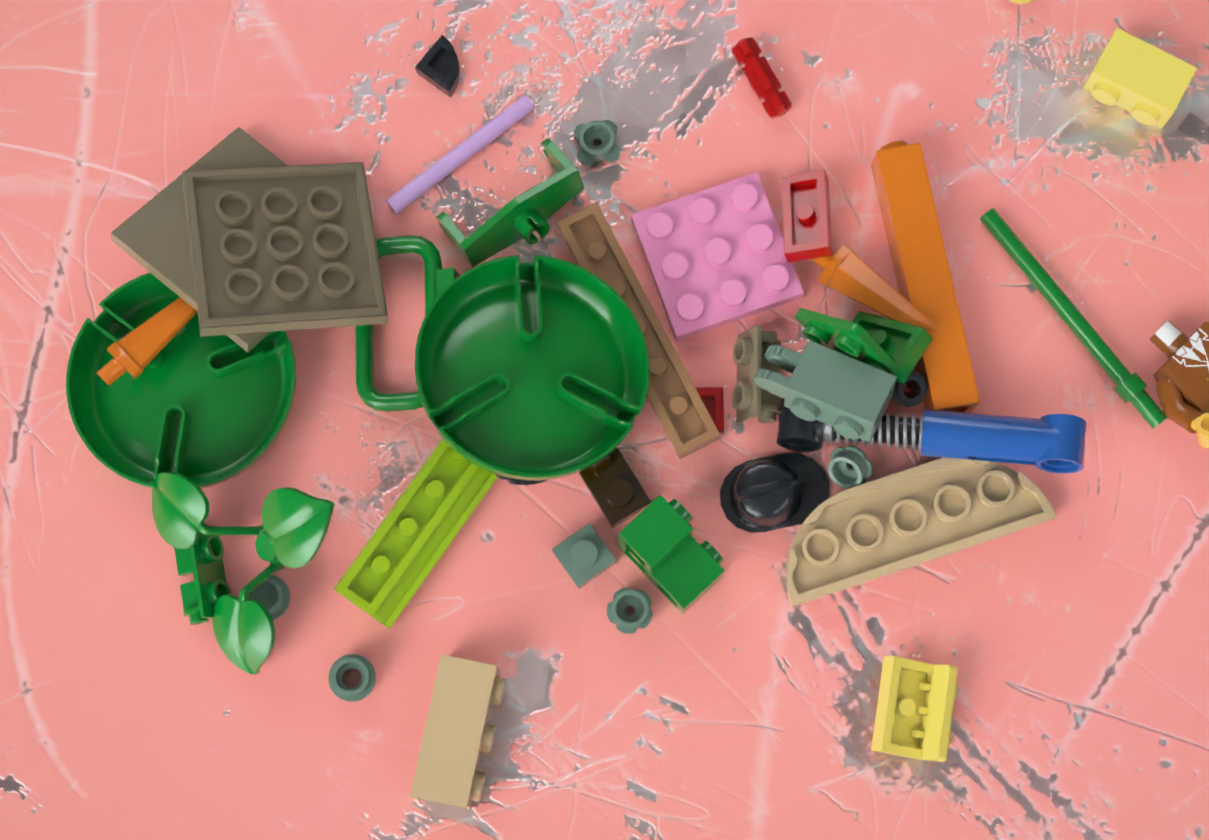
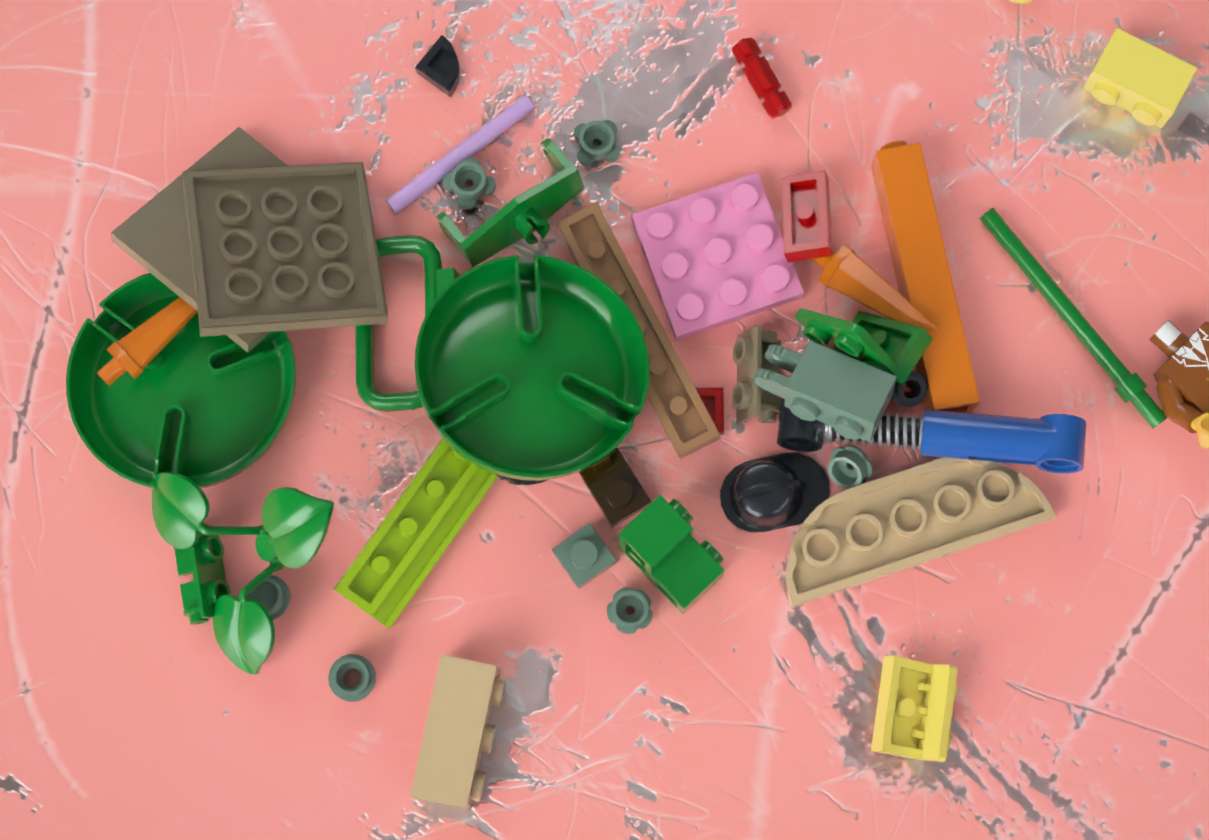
(469, 170): none -> sand green plate

